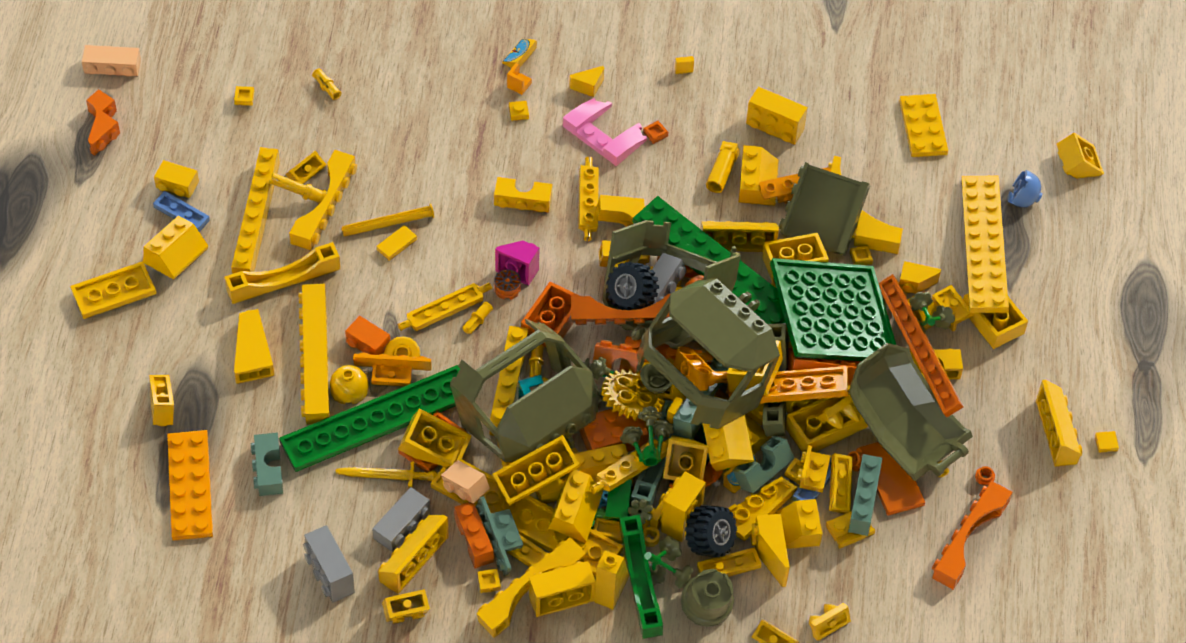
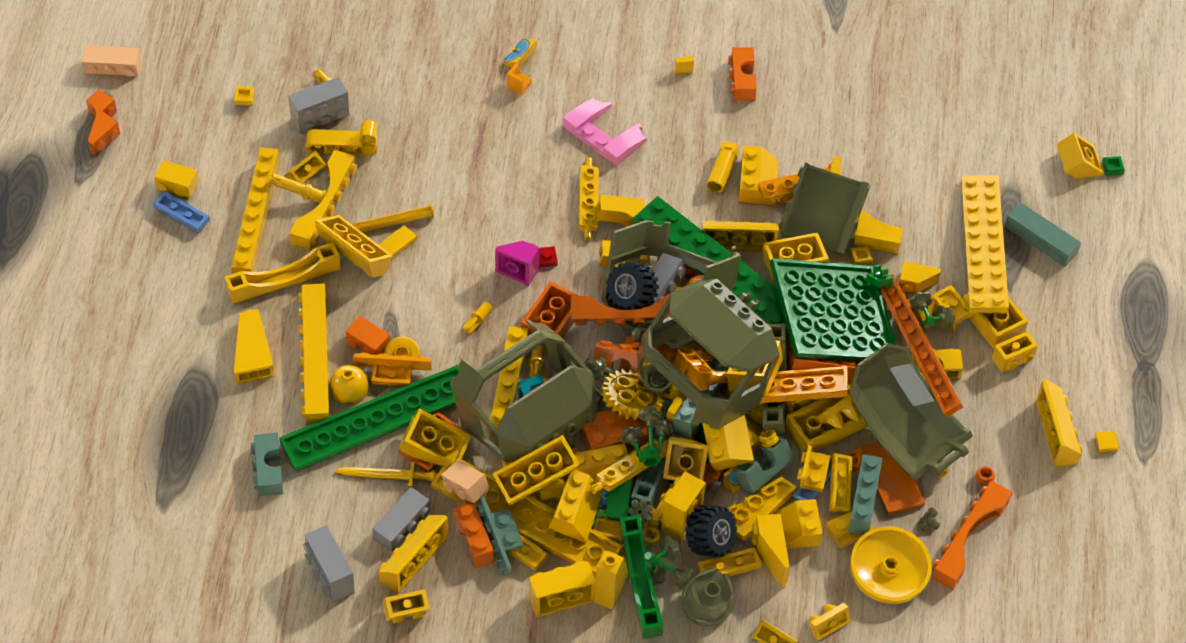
(113, 290): yellow plate -> none
(161, 400): yellow slope -> none
(174, 248): yellow slope -> none
(189, 485): light orange plate -> none
(319, 105): none -> light grey brick
(350, 142): none -> yellow beam
(354, 245): none -> yellow slope
(445, 307): yellow plate -> none
(489, 580): yellow plate -> none
(497, 614): yellow arch -> none
(507, 285): orange wheel -> none
(518, 110): yellow plate -> none
(536, 199): yellow arch -> none
(548, 257): none -> red plate
(587, 81): yellow slope -> none
(655, 132): orange tile -> none
(742, 85): none -> orange arch
(768, 438): none -> yellow bush
(776, 115): yellow brick -> none
(792, 470): yellow plate -> none
(879, 277): none -> green tile
(890, 565): none -> yellow dish
(923, 125): yellow plate -> none
(929, 520): none -> olive plant
(1014, 352): none -> yellow brick
(1026, 190): medium blue cylinder -> none
(1042, 234): none -> sand green brick
(1113, 165): none -> green tile

